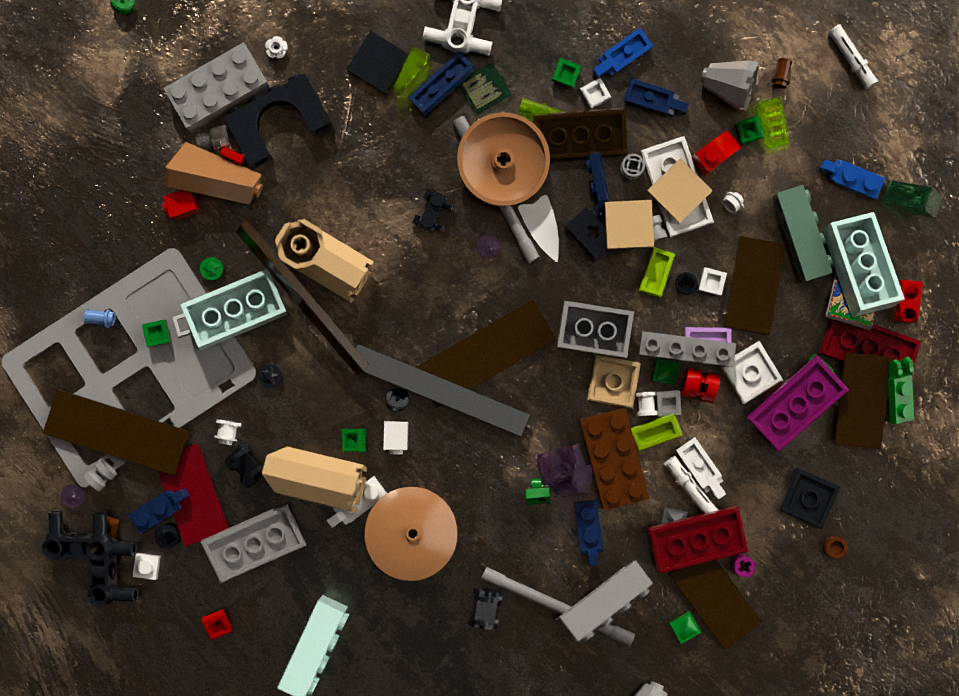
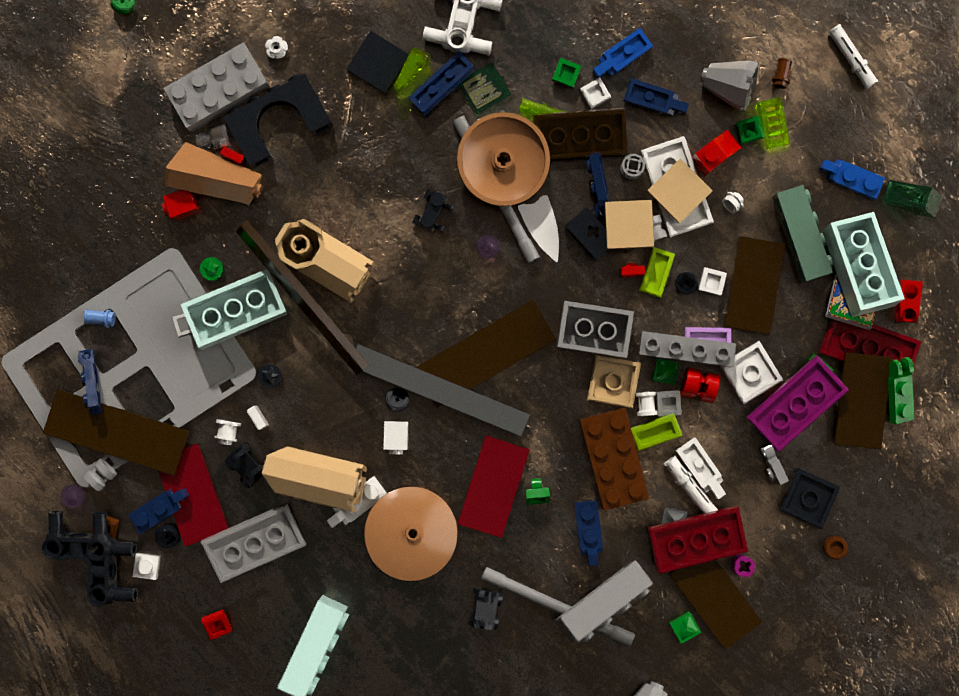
(91, 380): none -> dark blue hinge
(156, 333): green plate -> none
(257, 417): none -> white tile
(353, 440): green tile -> none
(493, 486): none -> dark red tile
(564, 470): clear purple brick -> none
(632, 270): none -> red tile
(775, 470): none -> light grey plate

